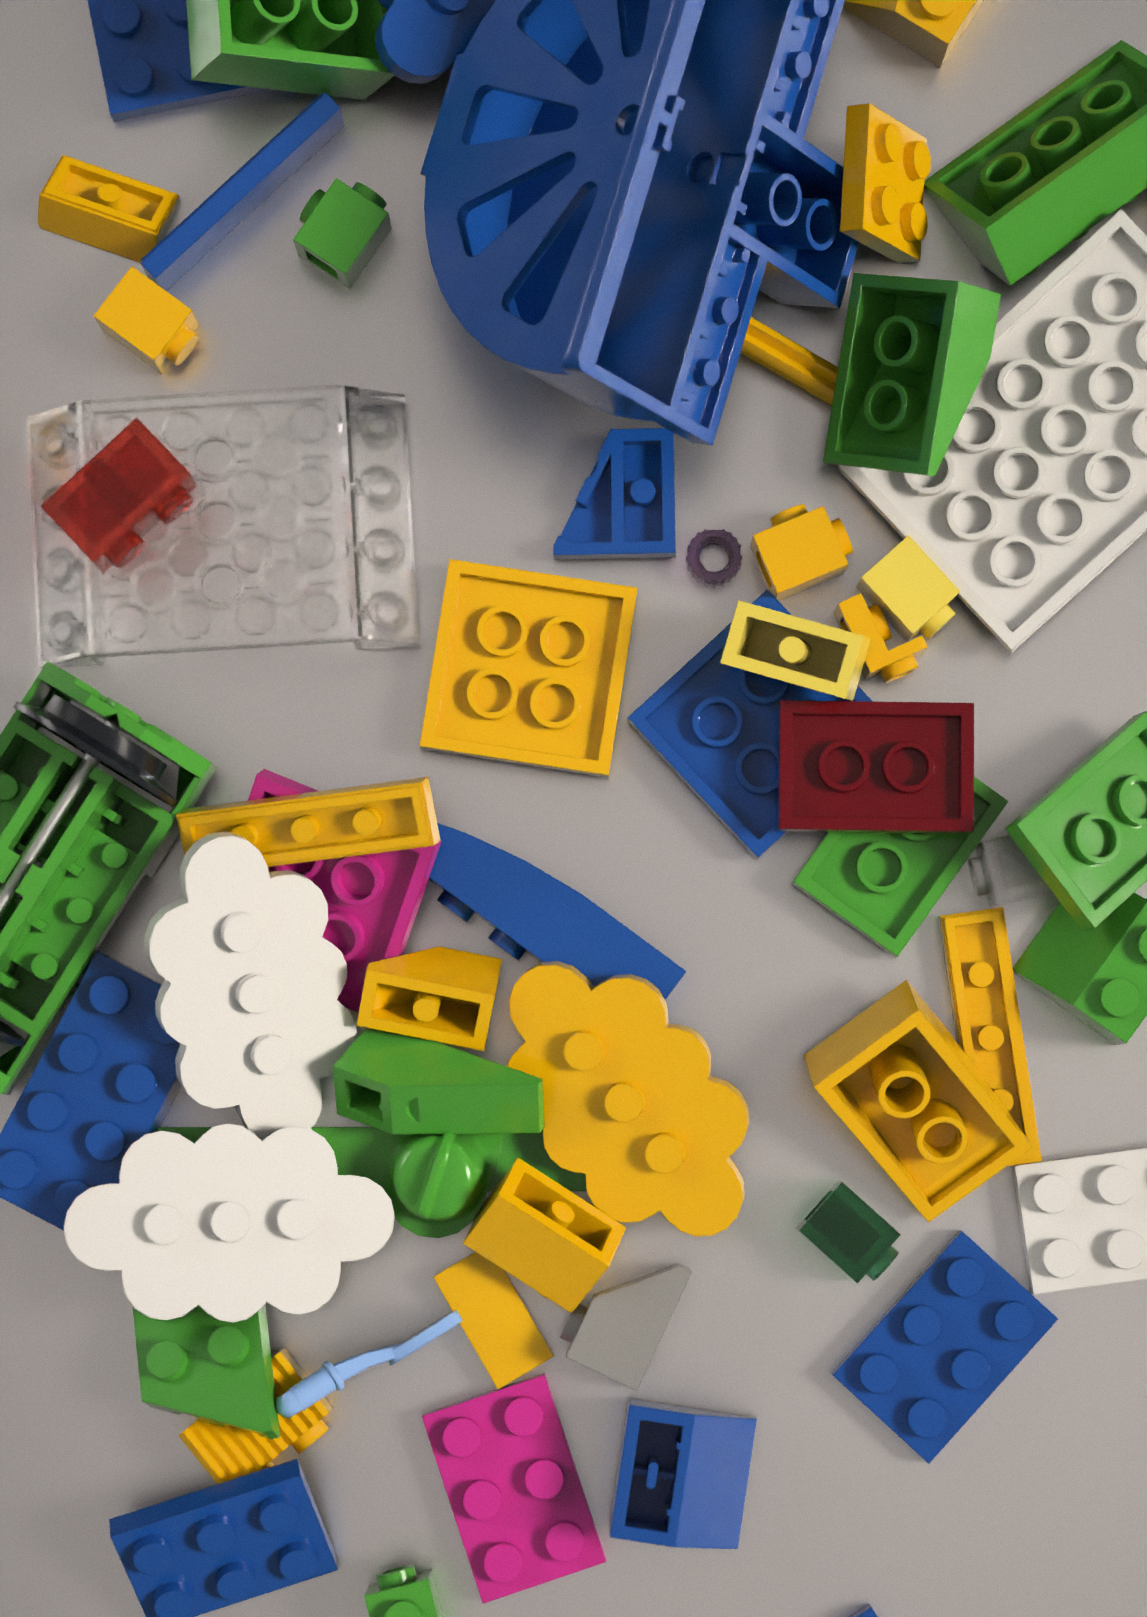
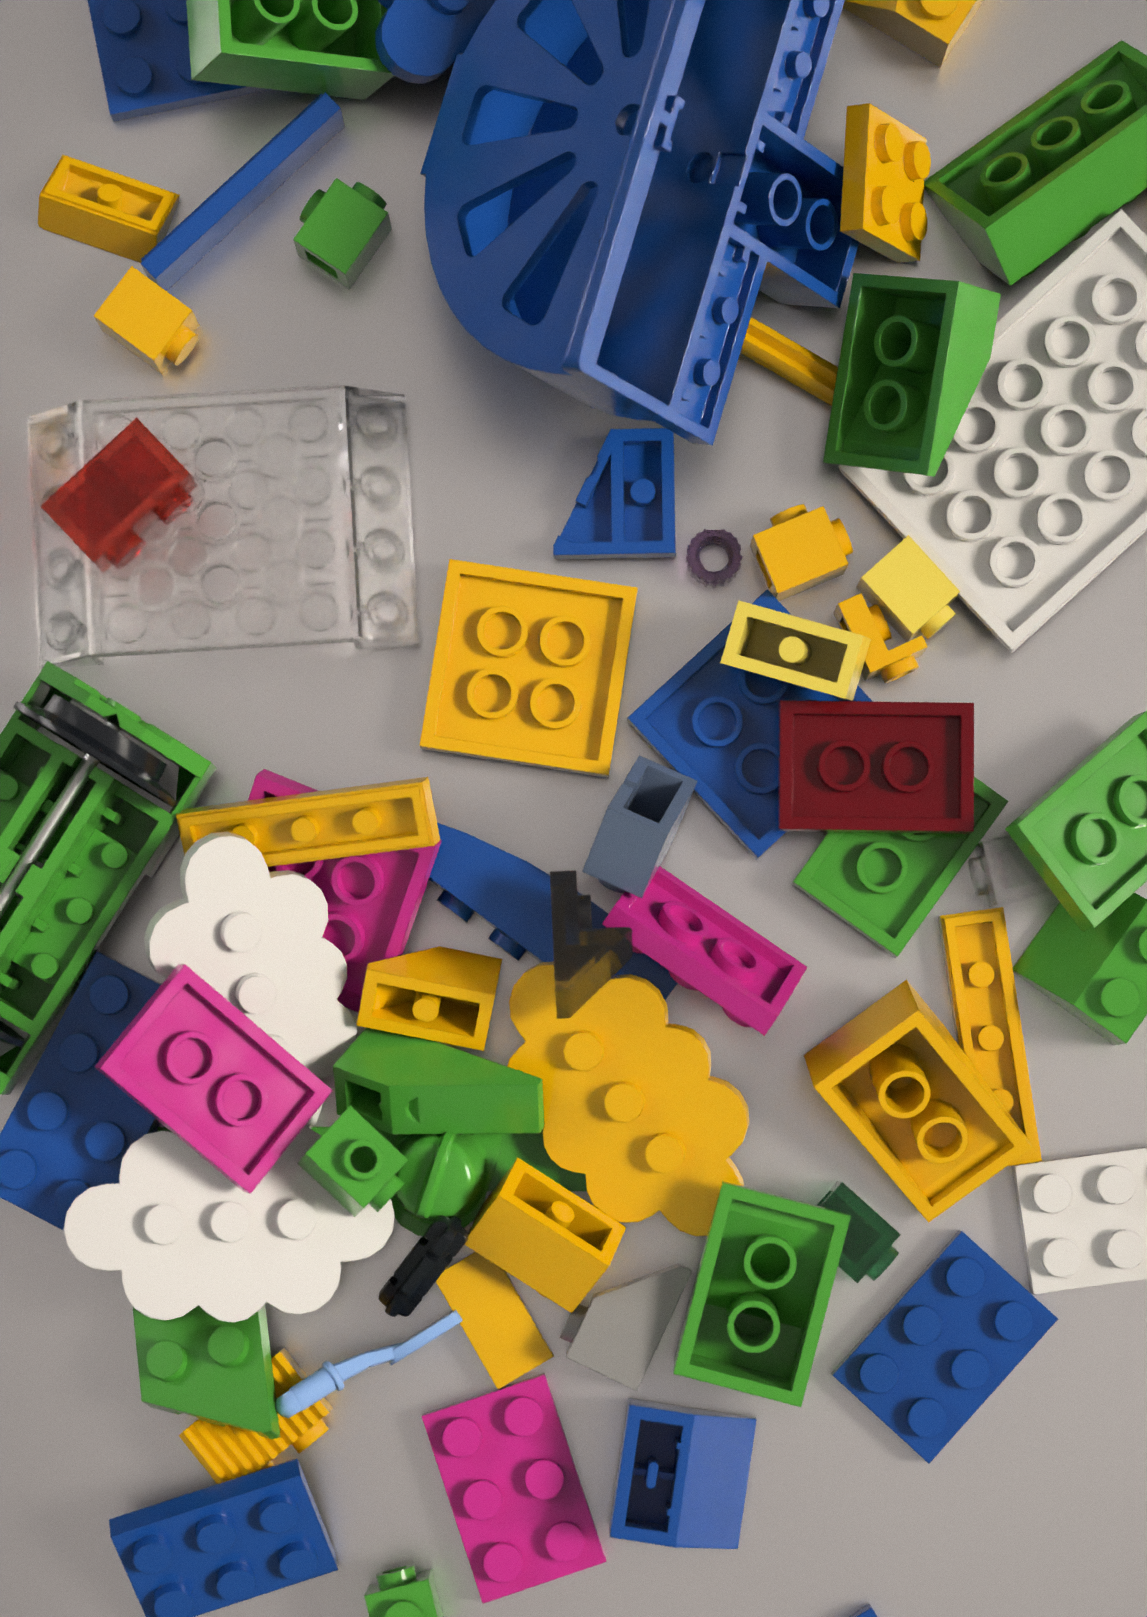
(213, 1078): none -> dark pink plate
(355, 1164): none -> bright green brick
(423, 1265): none -> black axle
(582, 955): none -> clear smoke slope
(639, 827): none -> sand blue piece
(709, 950): none -> dark pink plate
(761, 1294): none -> bright green slope

